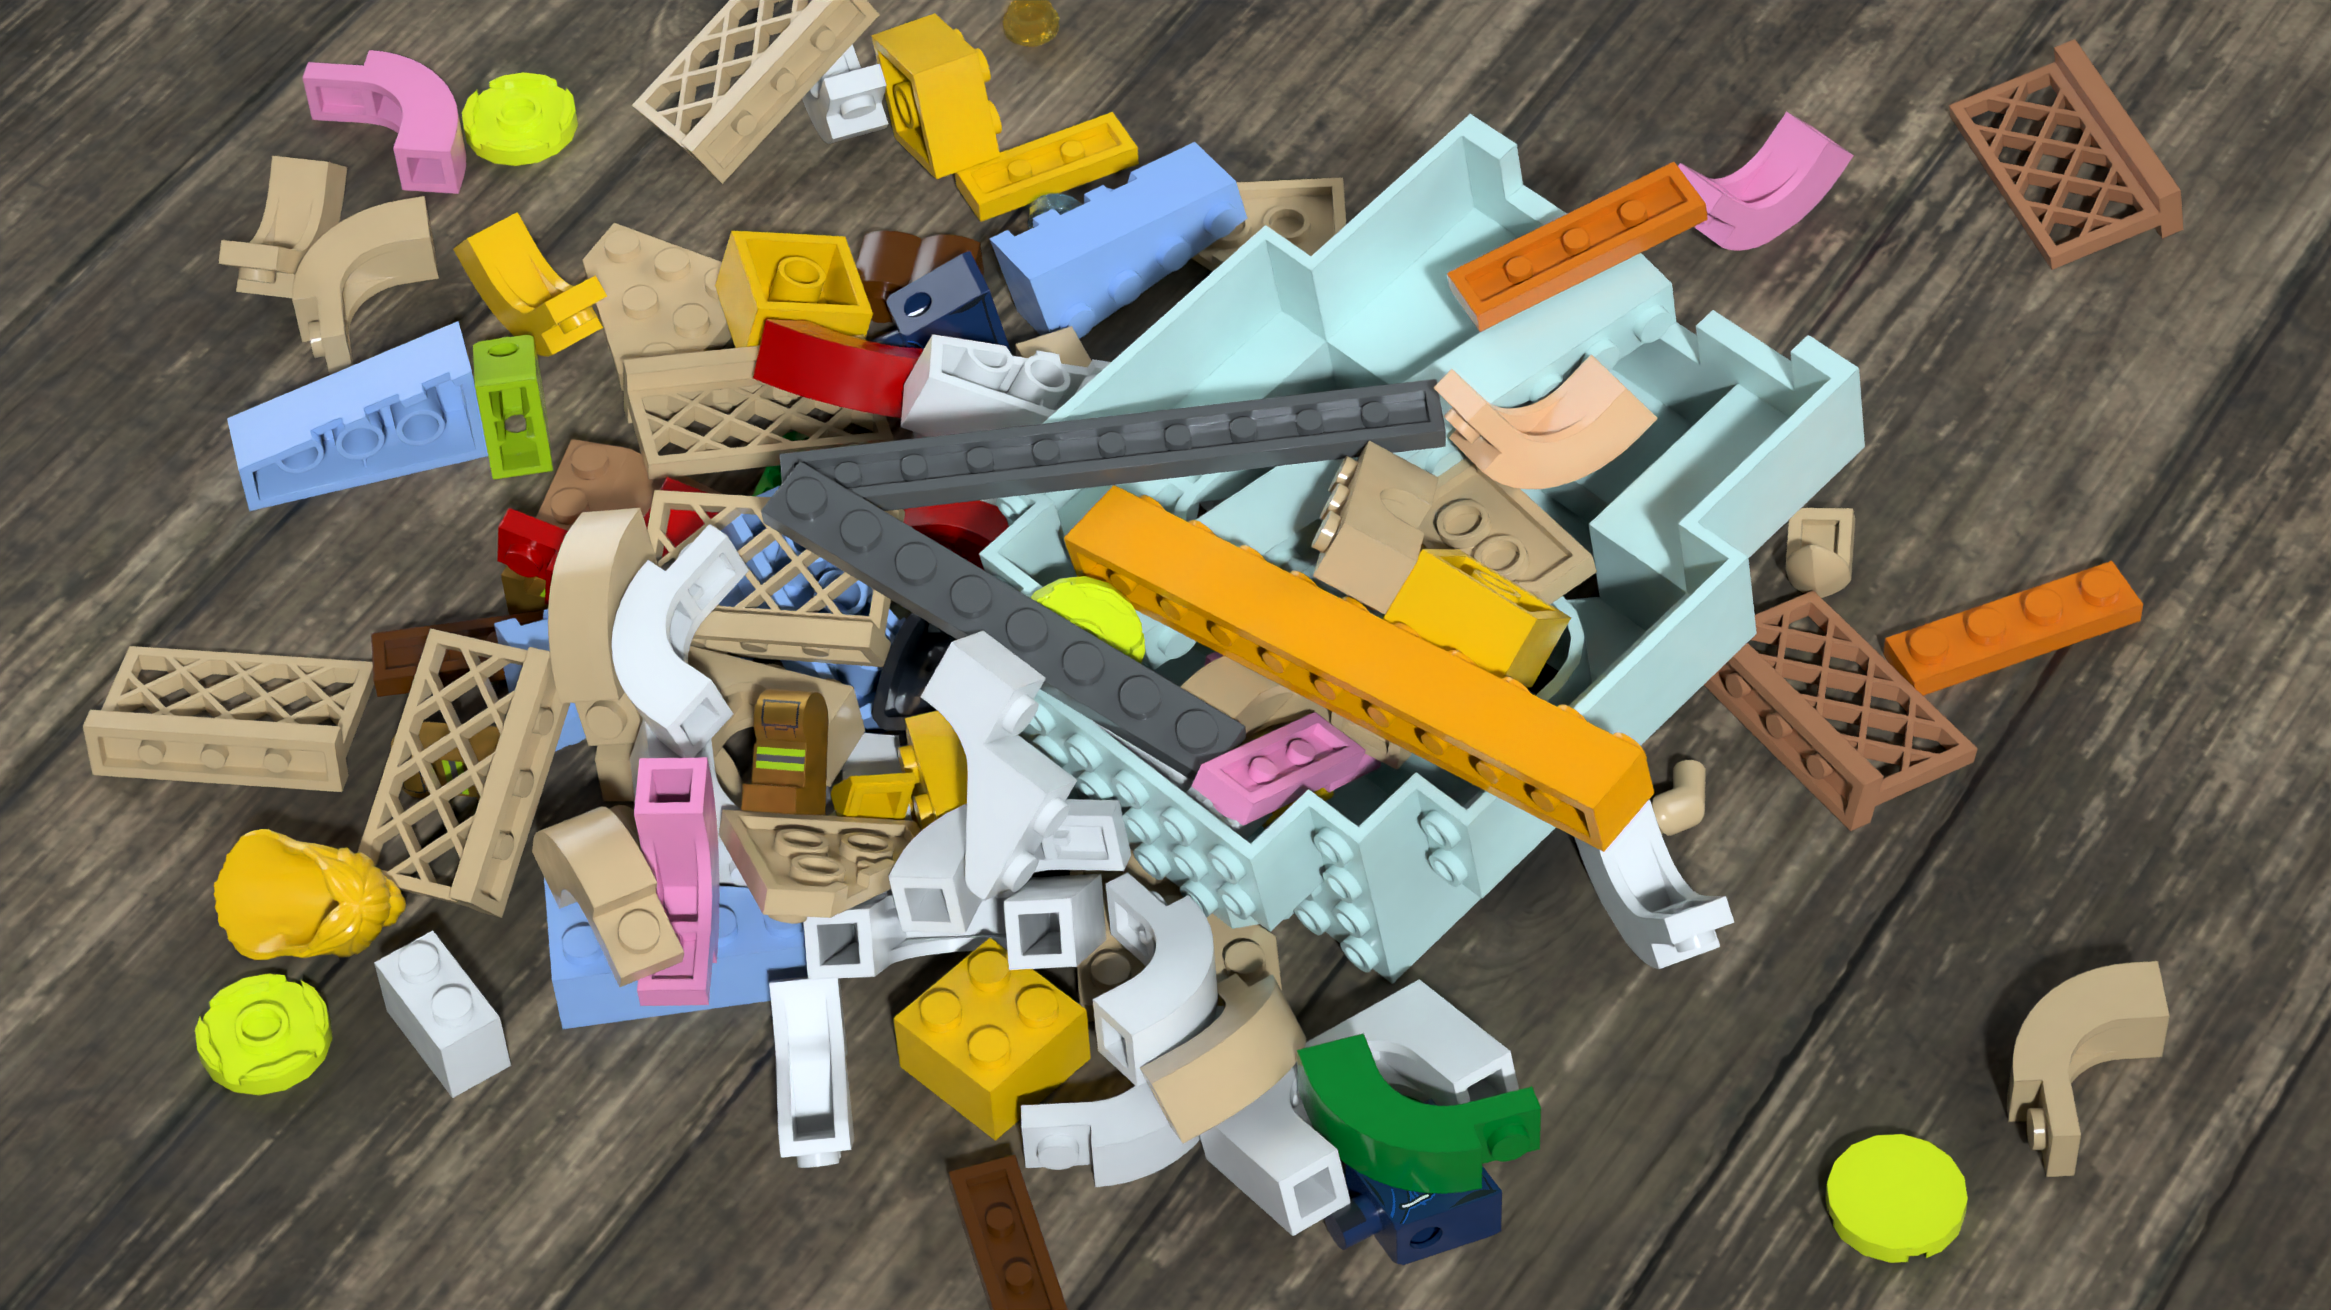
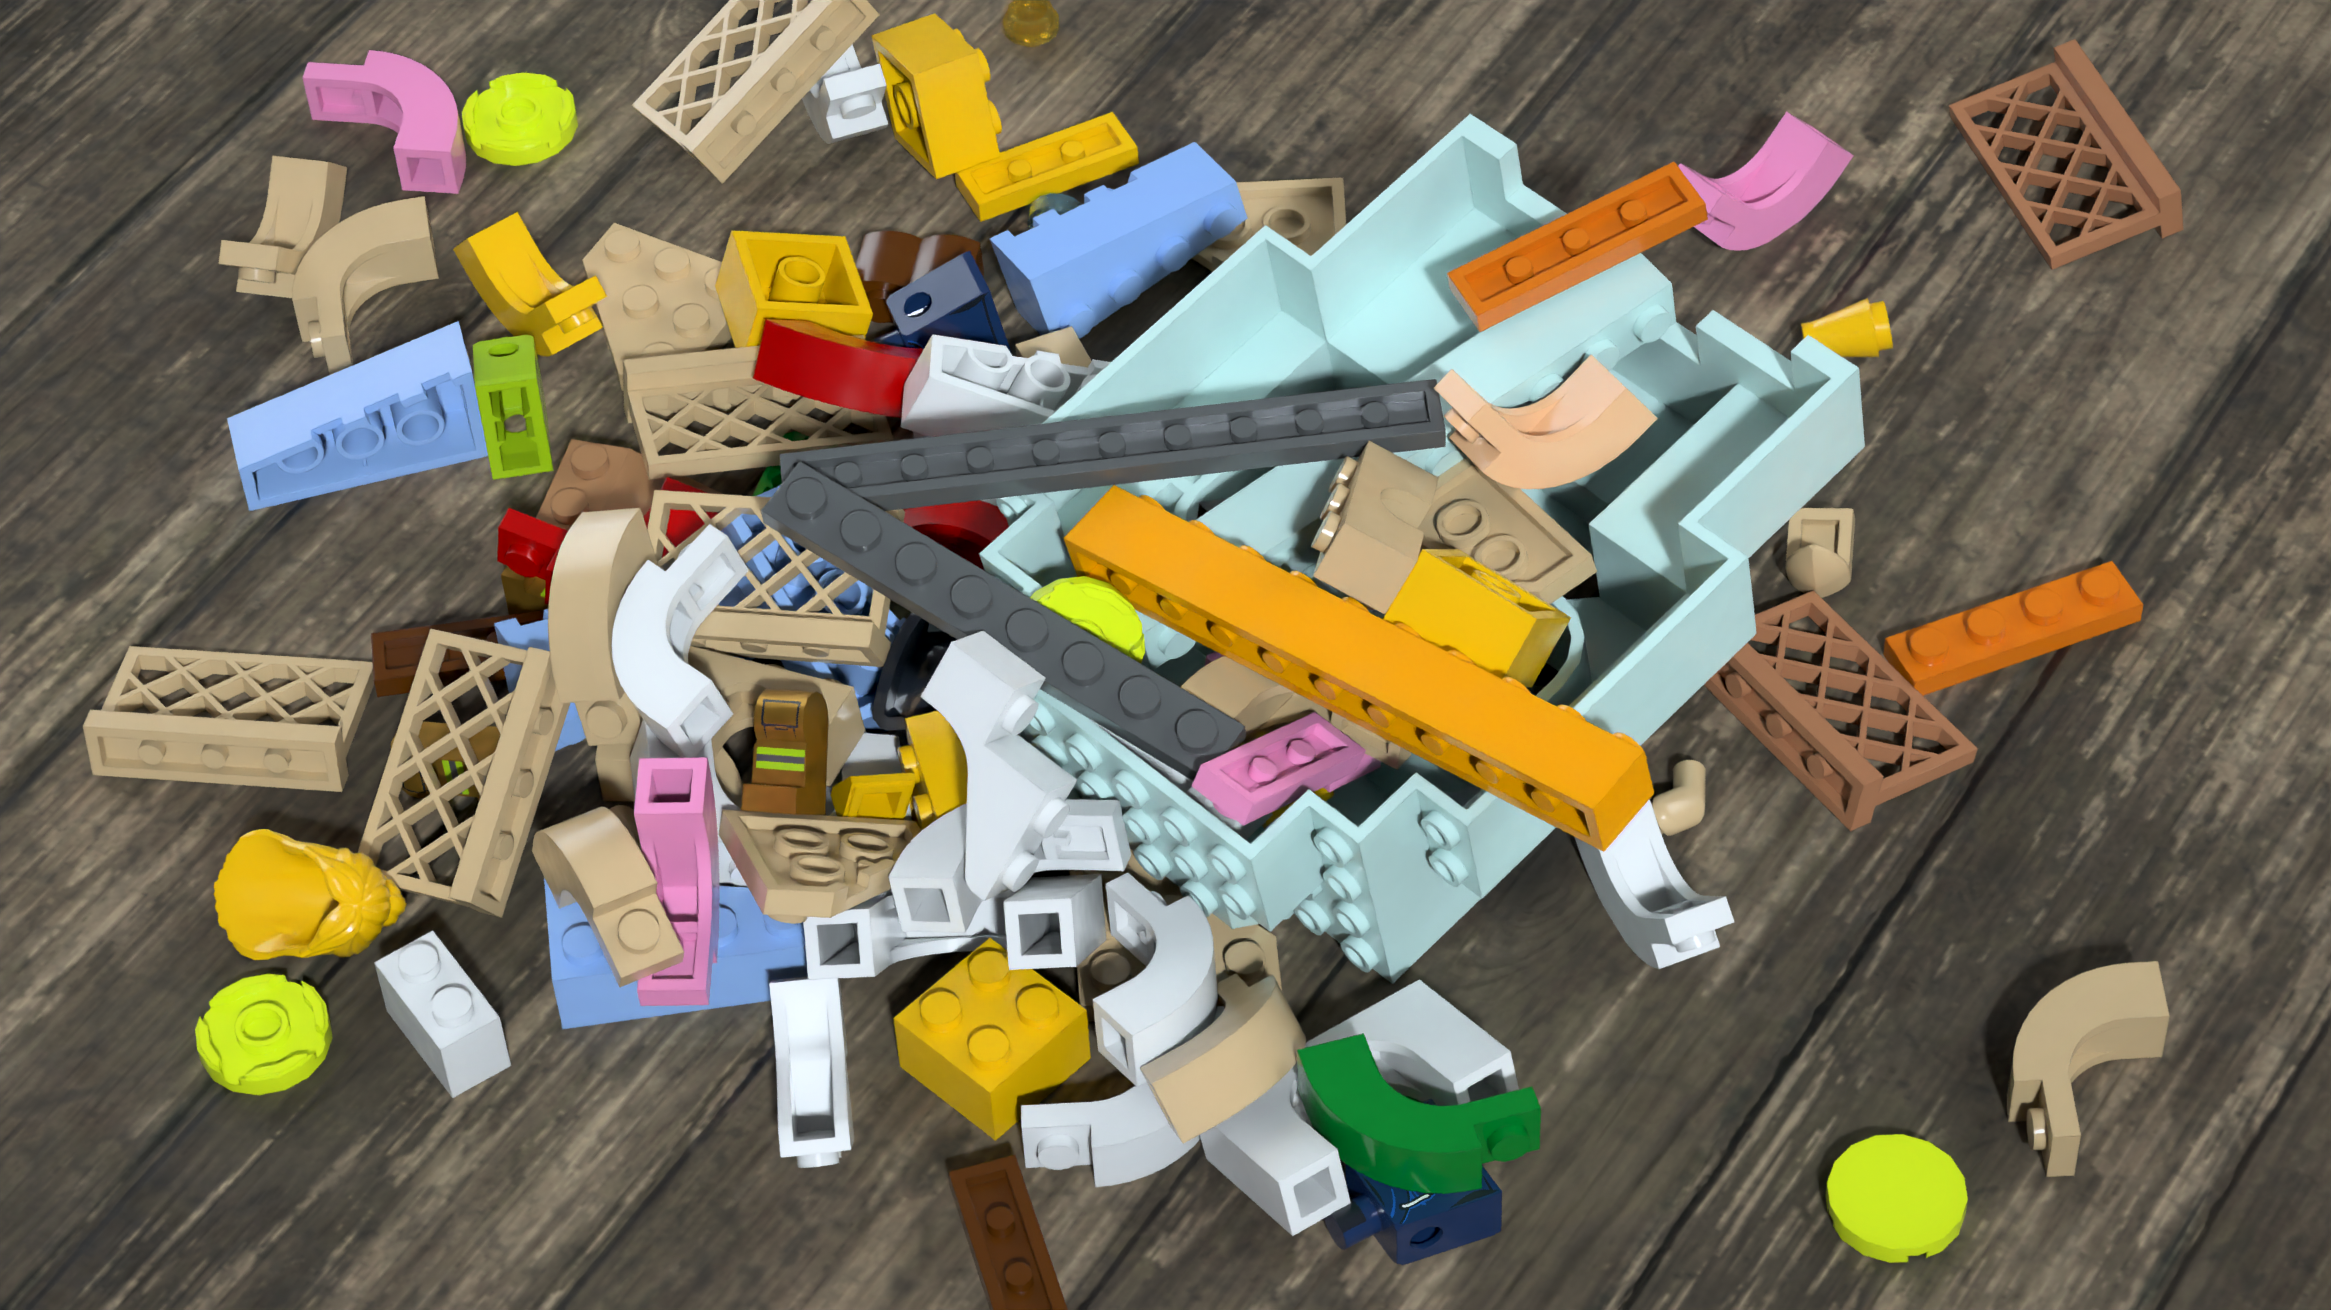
(1853, 330): none -> yellow cone

